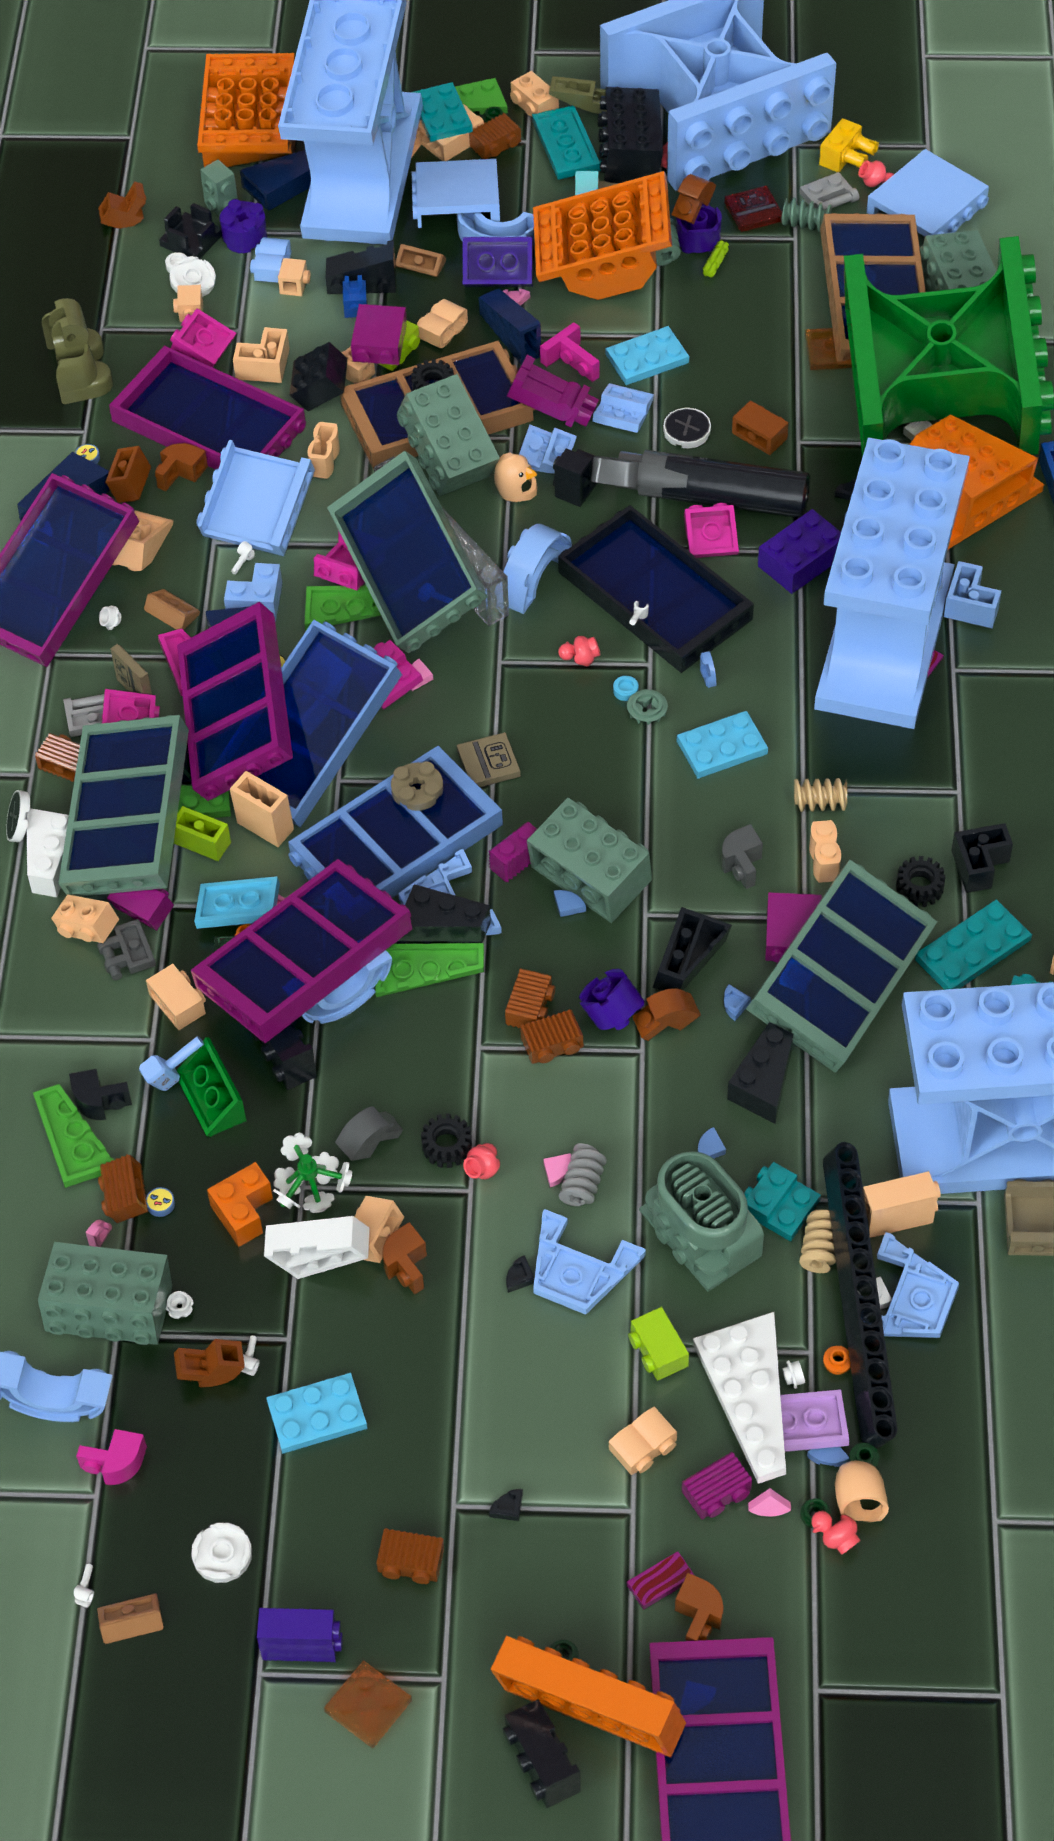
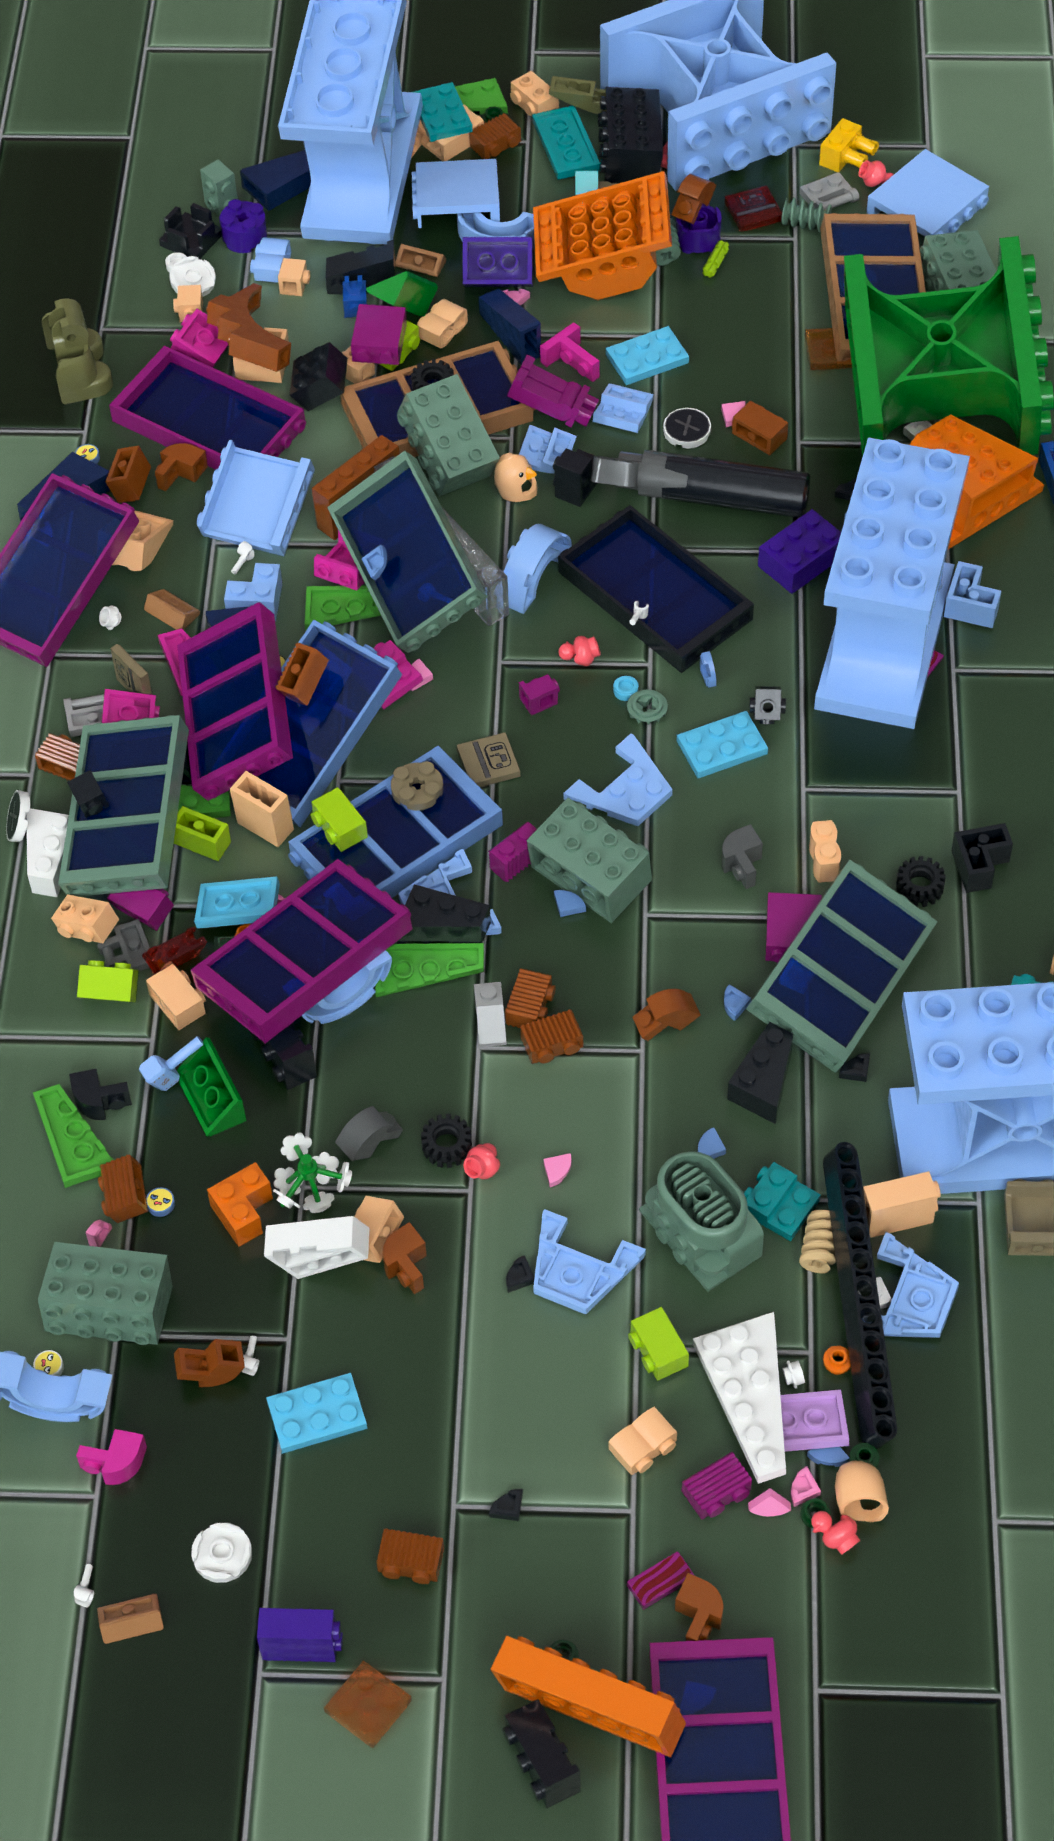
(49, 1362): none -> tile
(88, 794): none -> black brick
(107, 982): none -> lime brick
(123, 211): dark orange brick -> none
(174, 951): none -> clear red hinge
(179, 1298): white plate -> none
(244, 107): orange wedge -> none
(246, 337): none -> dark orange arch
(302, 674): none -> dark orange brick
(324, 449): light nougat brick -> none
(338, 819): none -> lime brick
(346, 478): none -> dark orange arch
(375, 561): none -> medium blue tile
(406, 291): none -> green slope
(490, 1014): none -> slope
(539, 694): none -> magenta brick
(582, 1175): light grey piece -> none
(611, 1000): dark purple brick -> none
(631, 795): none -> light blue wing
(690, 948): black wedge -> none
(711, 530): dark pink plate -> none
(729, 410): none -> bright pink tile
(764, 695): none -> brick
(804, 1487): none -> bright pink tile
(820, 794): tan piece -> none
(856, 1068): none -> black tile
(973, 946): teal plate -> none

